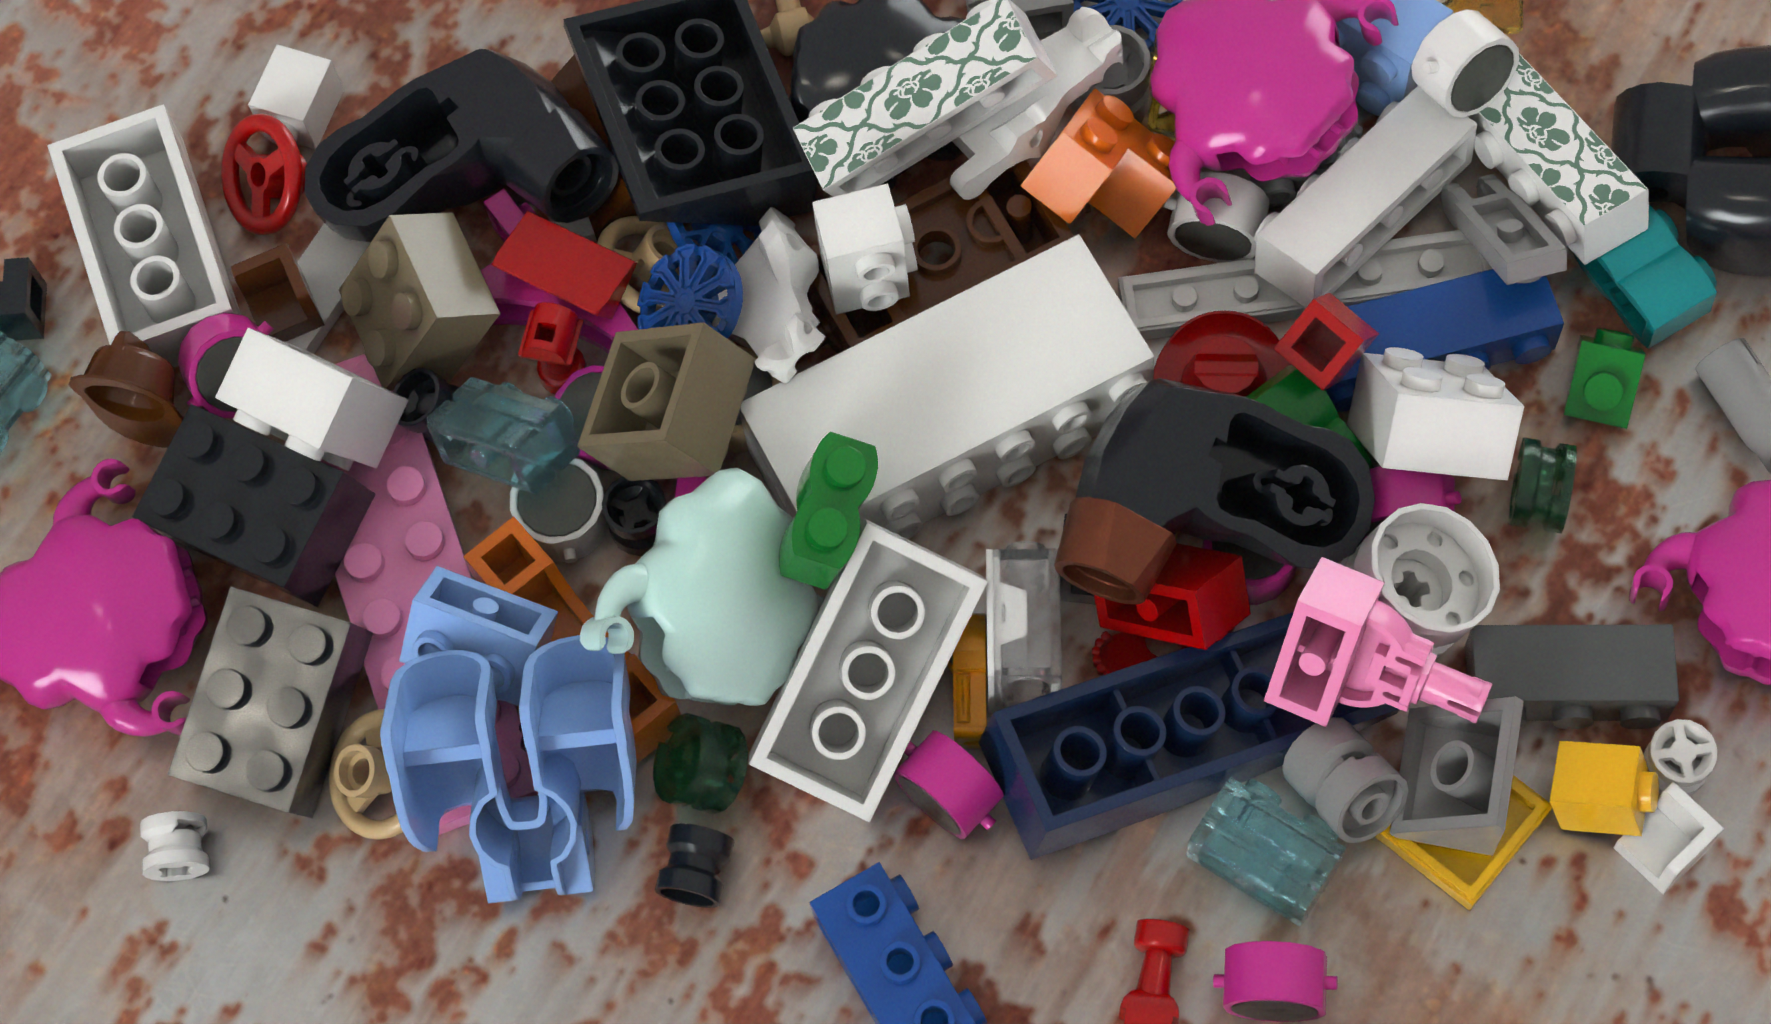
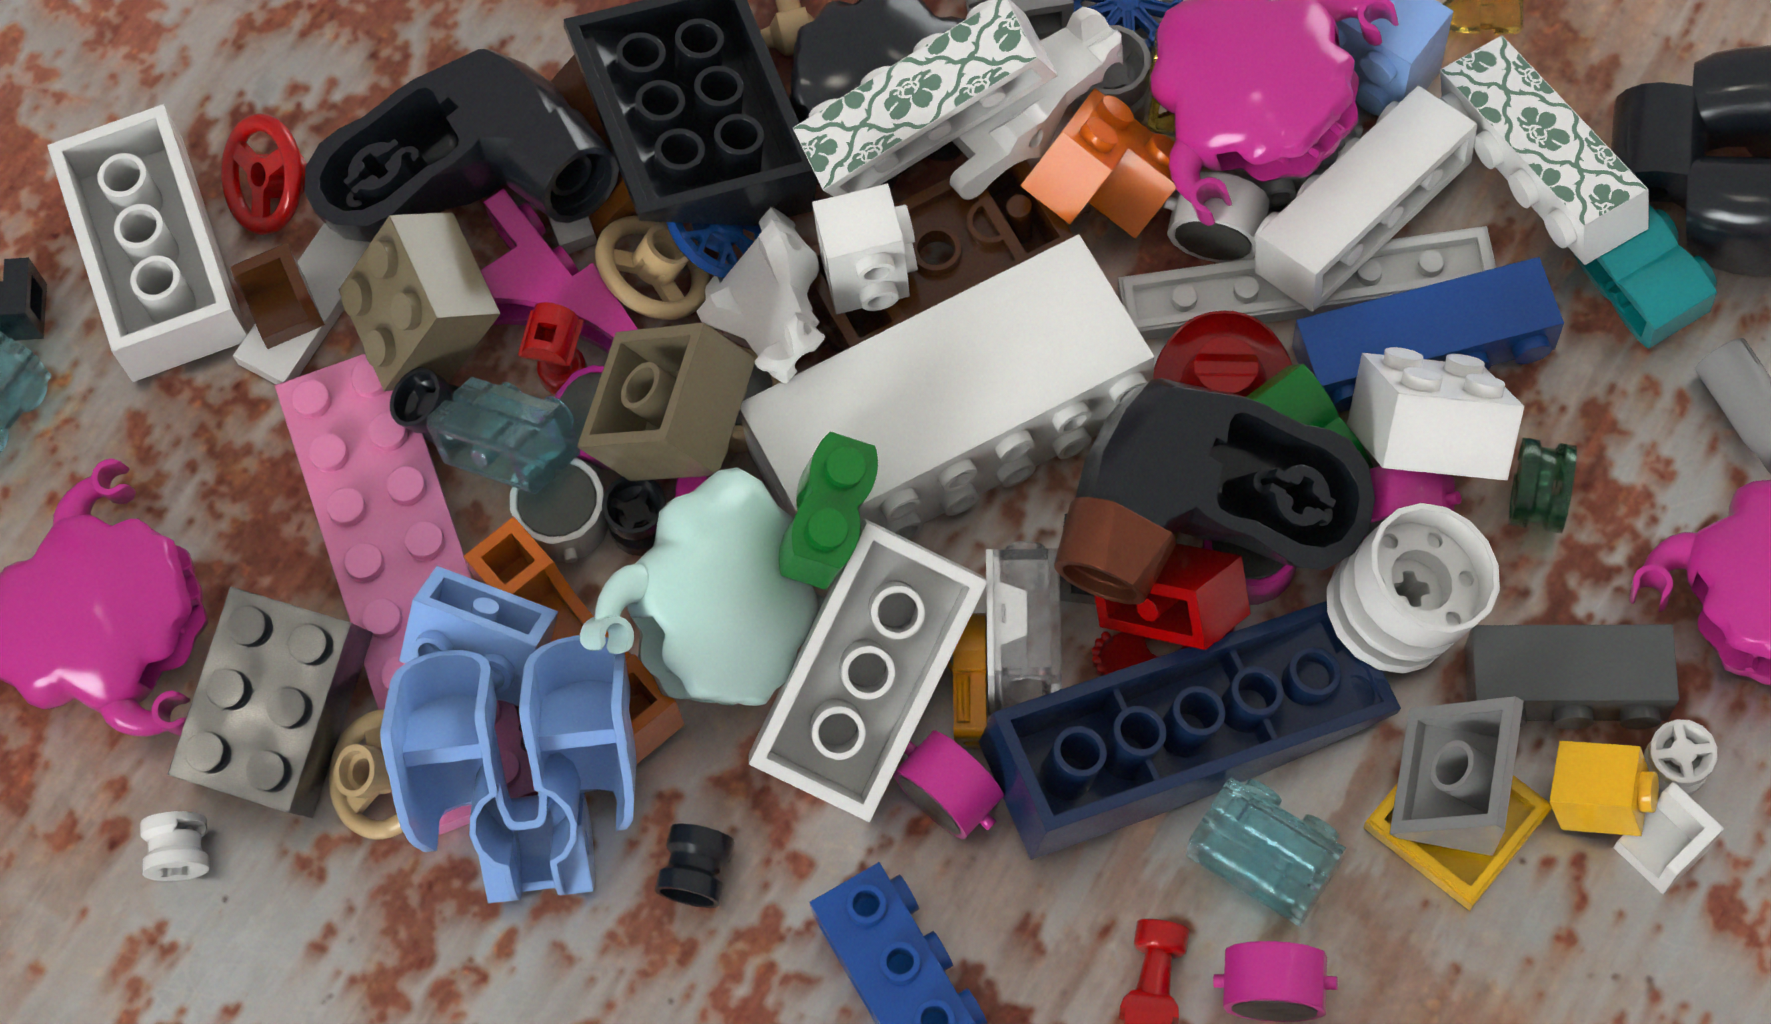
(131, 391): reddish brown piece -> none
(208, 354): dark pink piece -> none
(254, 505): black brick -> none
(299, 92): white brick -> none
(309, 402): white brick -> none
(565, 265): red slope -> none
(692, 293): blue wheel -> none
(698, 762): clear green wheel -> none
(1326, 341): red brick -> none
(1345, 780): light grey wheel -> none
(1361, 655): bright pink brick -> none
(1465, 63): white piece -> none
(1504, 231): light grey hinge -> none
(1605, 378): green bracket -> none

